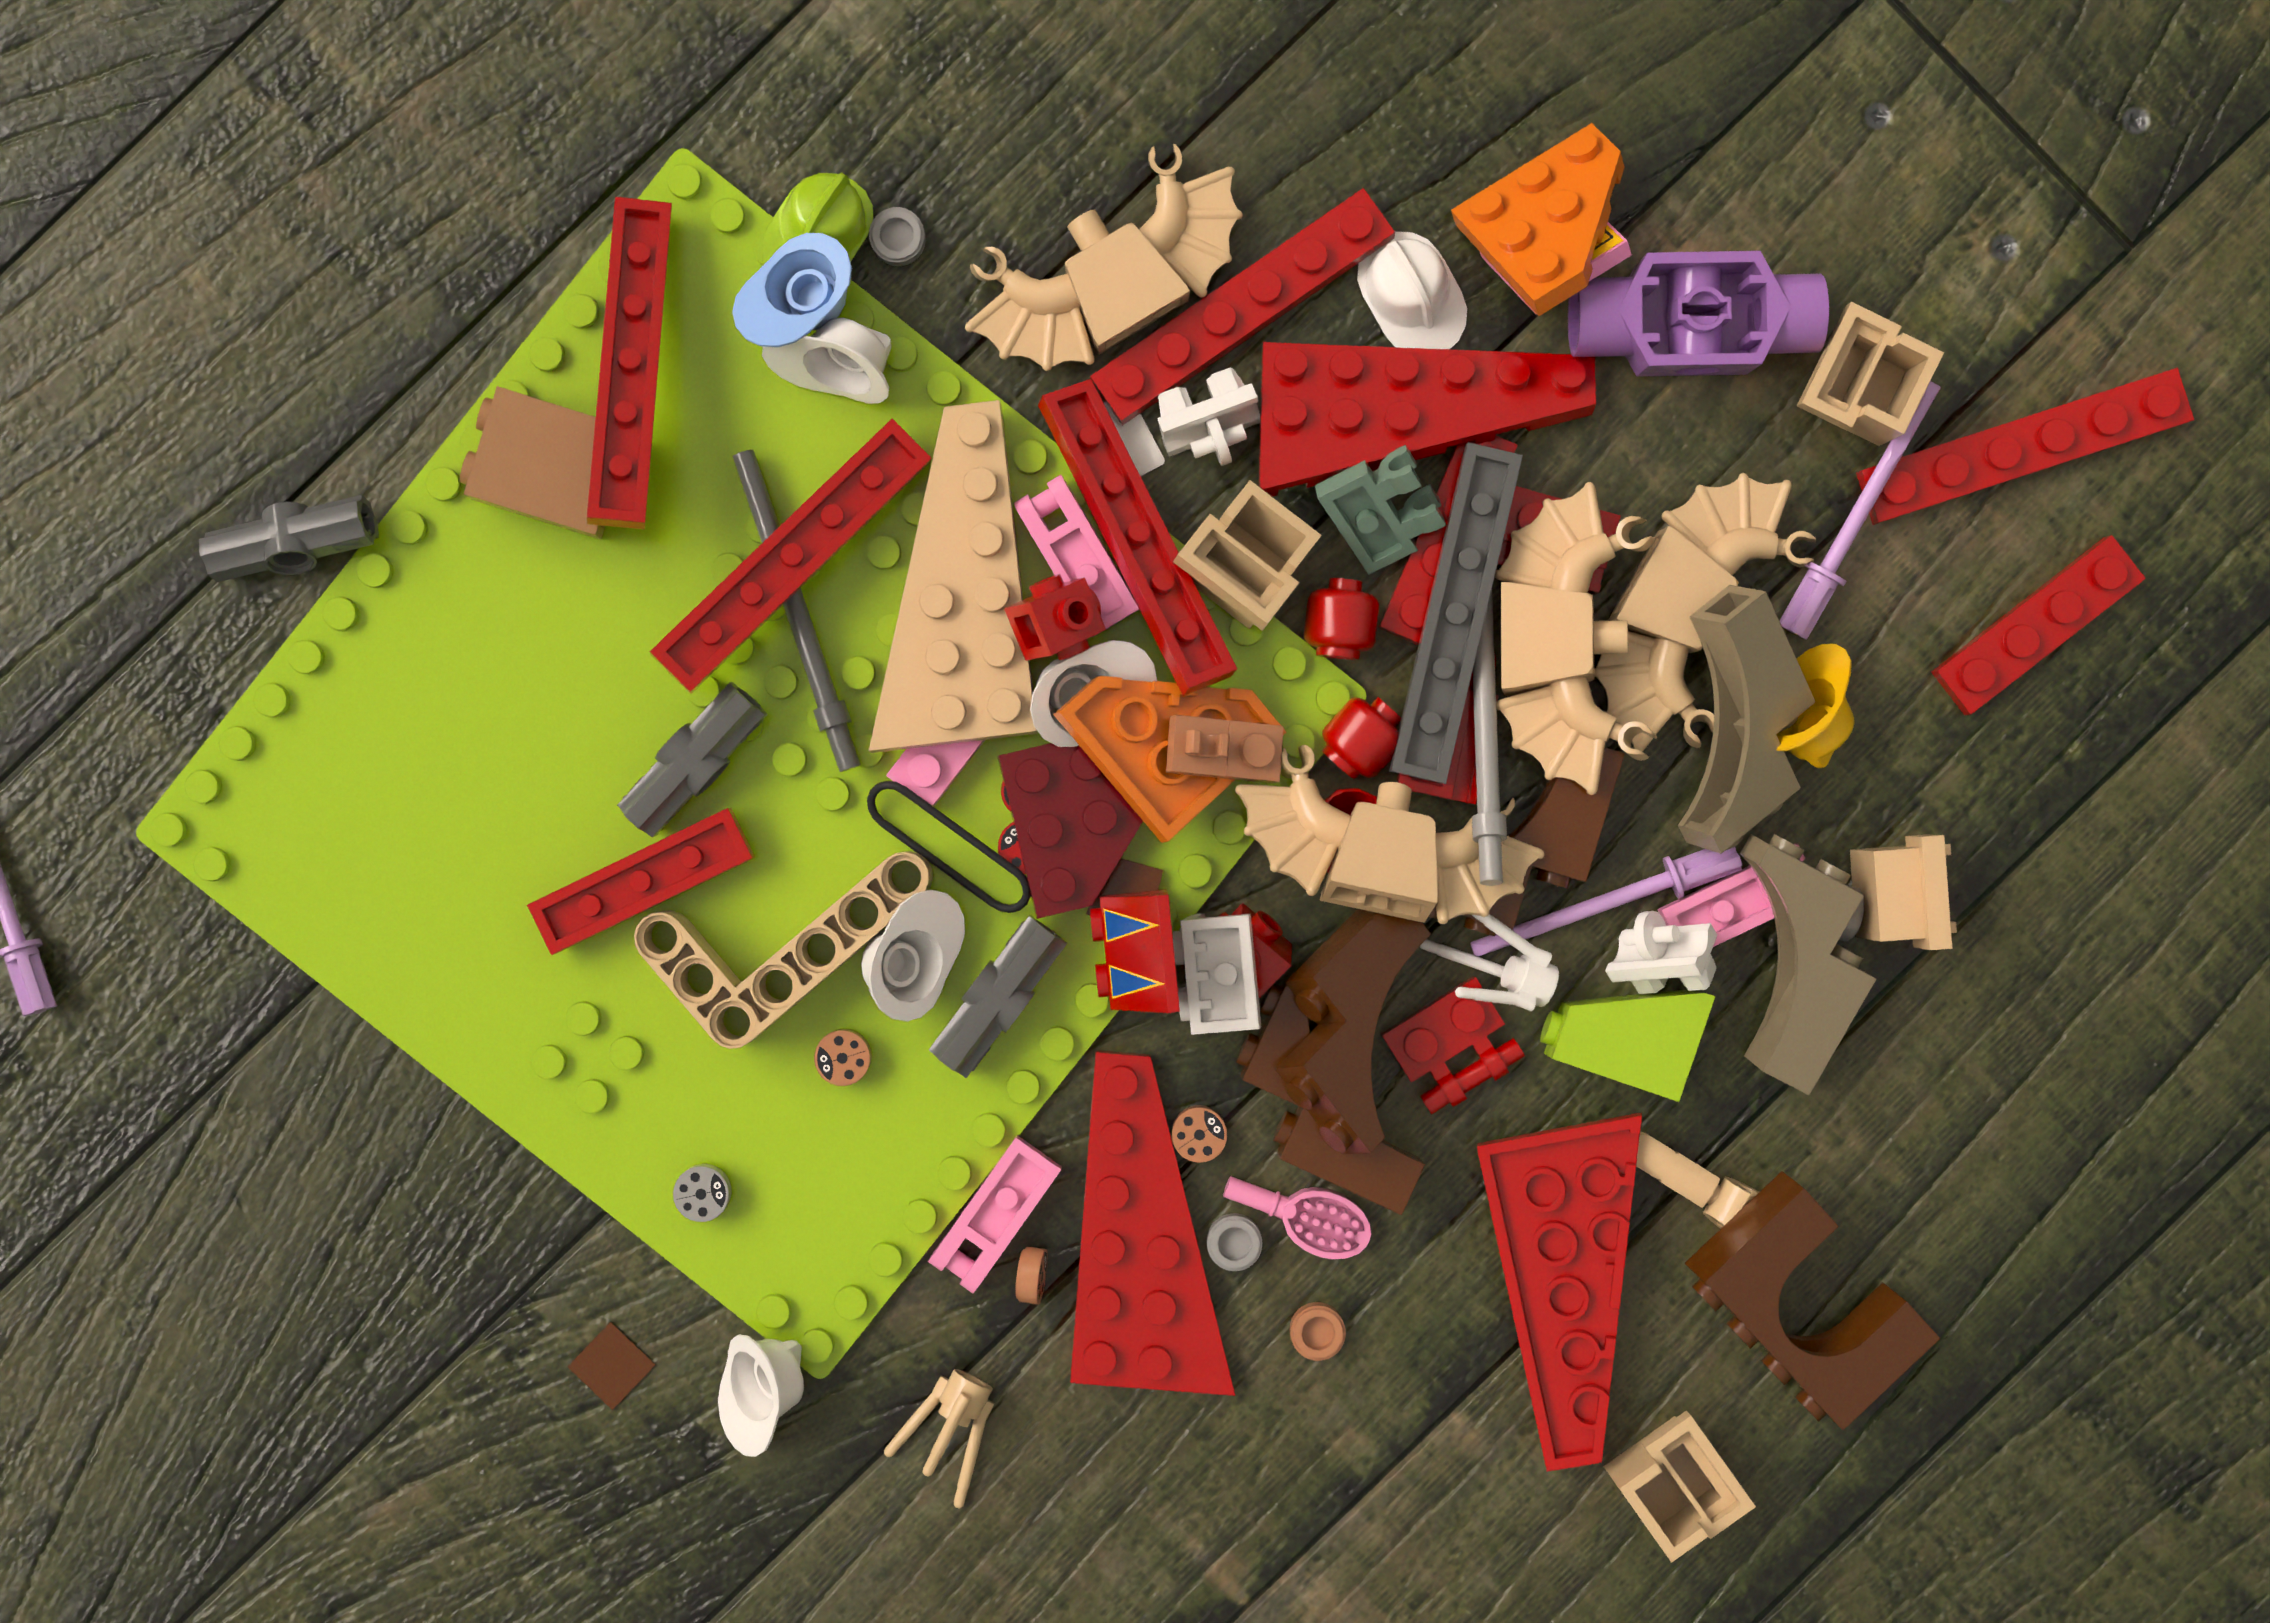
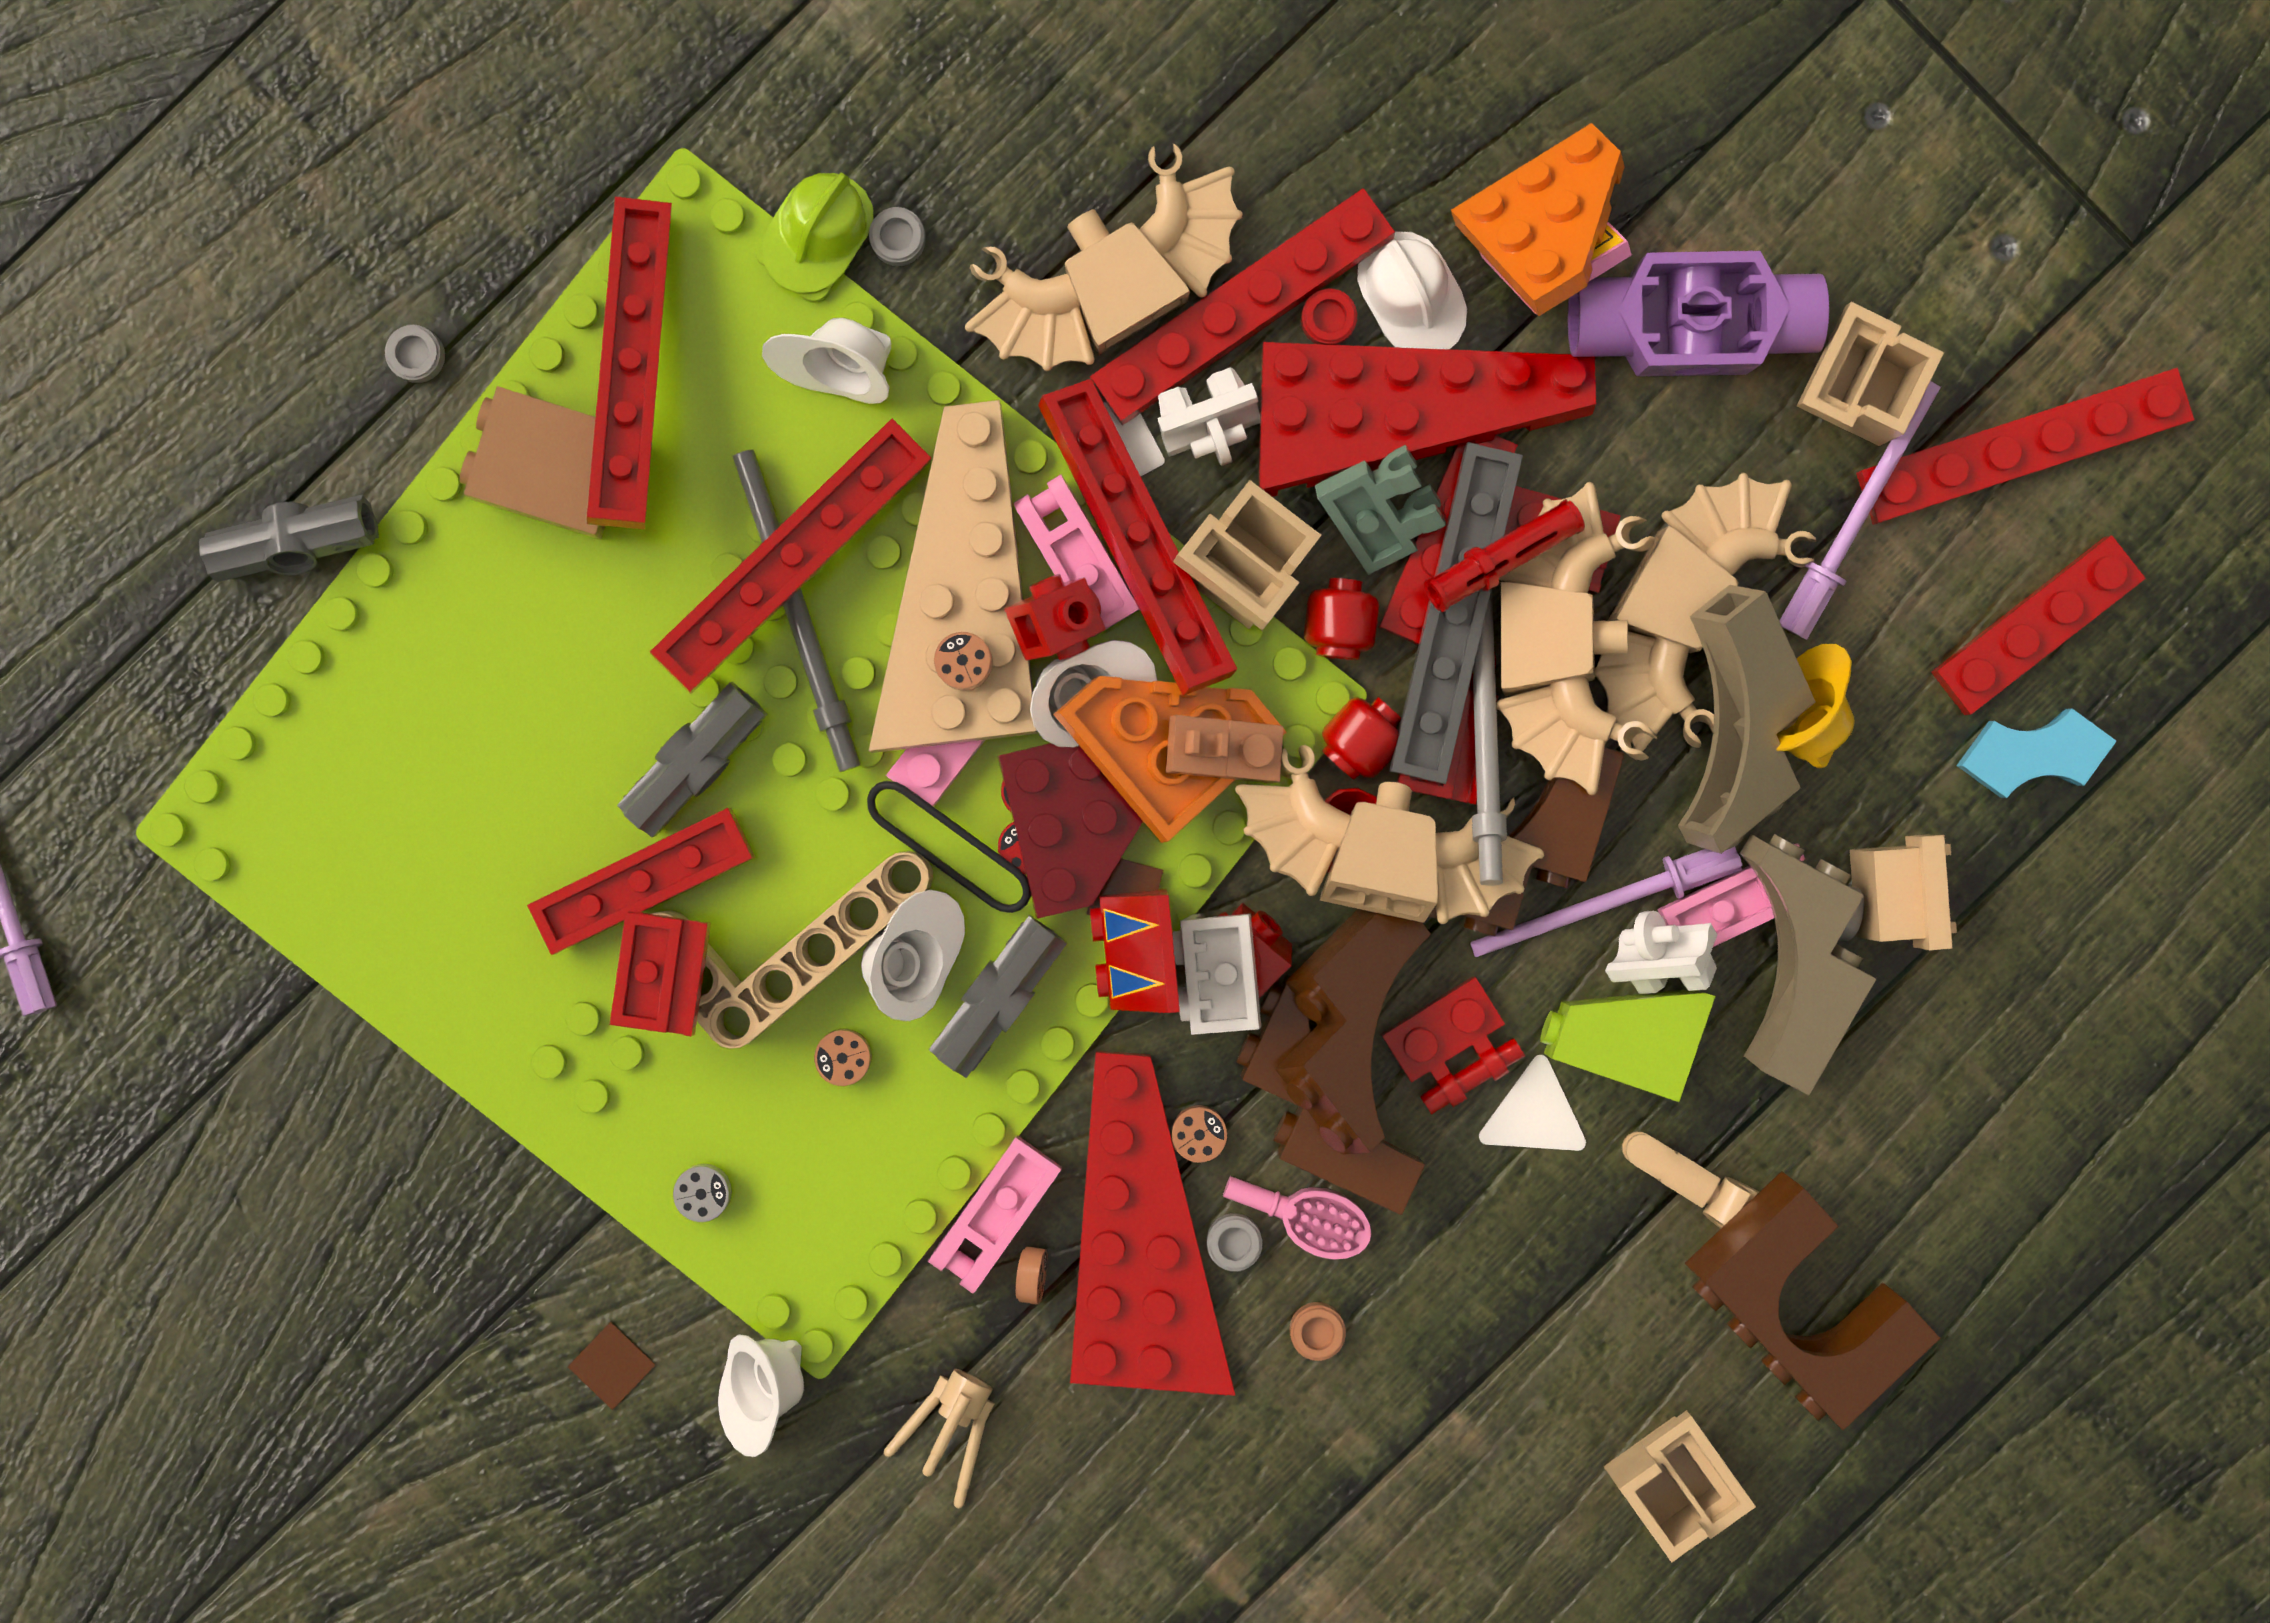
(415, 353): none -> light grey tile
(660, 973): none -> red plate
(794, 291): light blue piece -> none
(963, 661): none -> nougat tile
(1329, 317): none -> red tile
(1485, 566): none -> red pin
(1528, 979): white plant -> none
(1535, 1113): none -> white sticker
(1562, 1241): red wing -> none
(2064, 748): none -> medium azure tile

